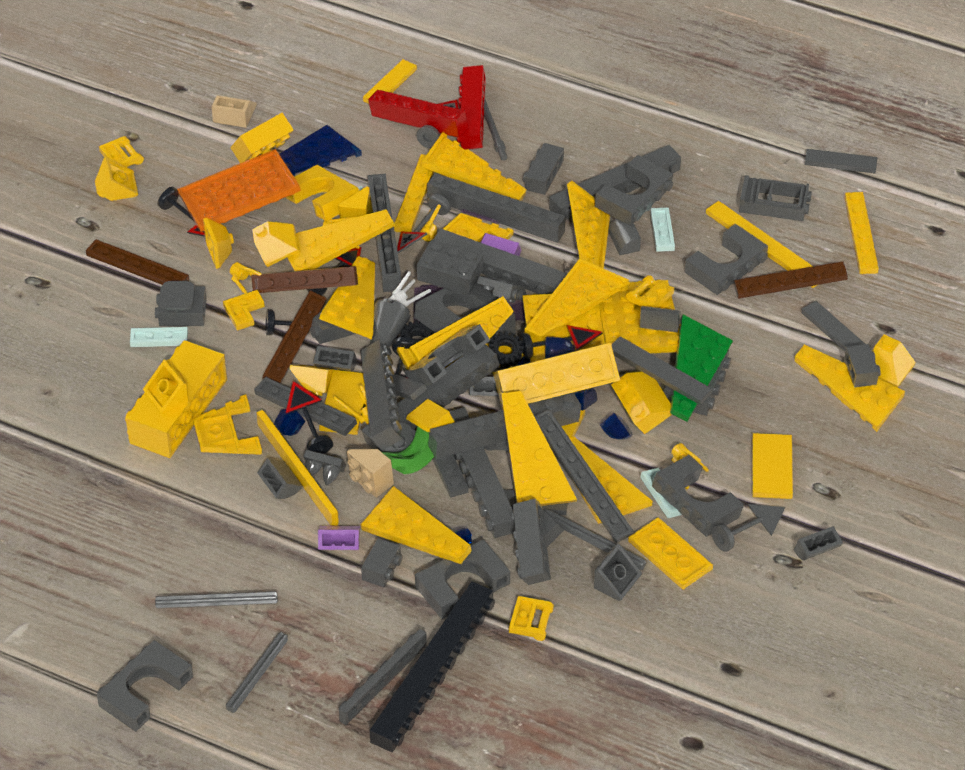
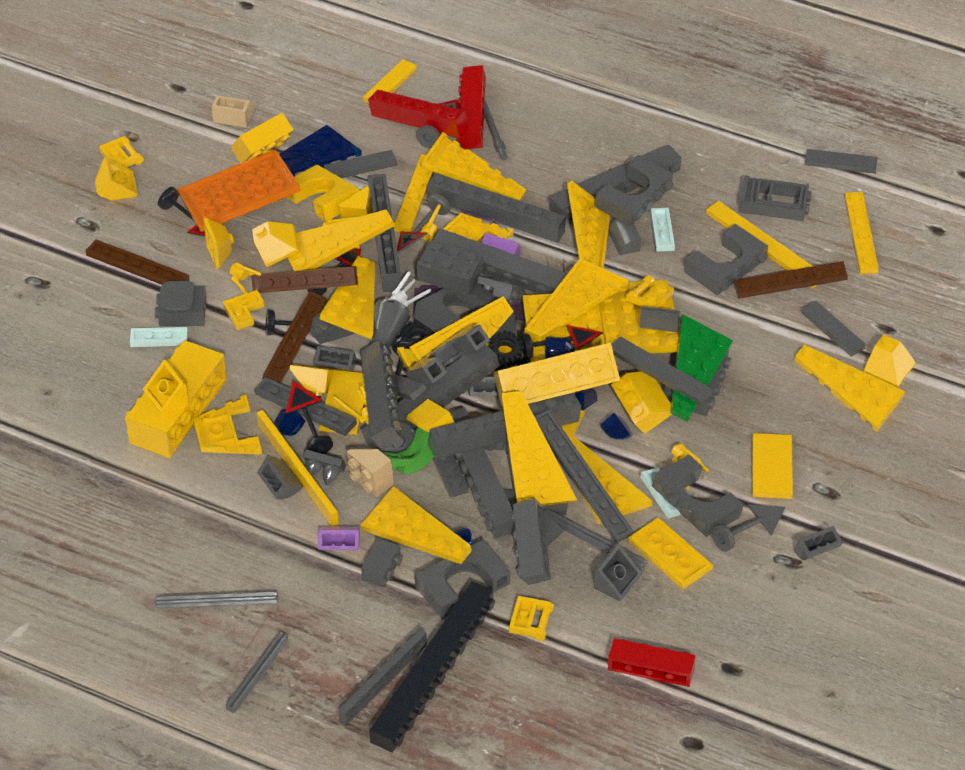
(151, 662): dark grey arch -> none
(362, 164): none -> dark grey tile
(544, 168): dark grey brick -> none
(651, 662): none -> red brick
(862, 365): dark grey brick -> none

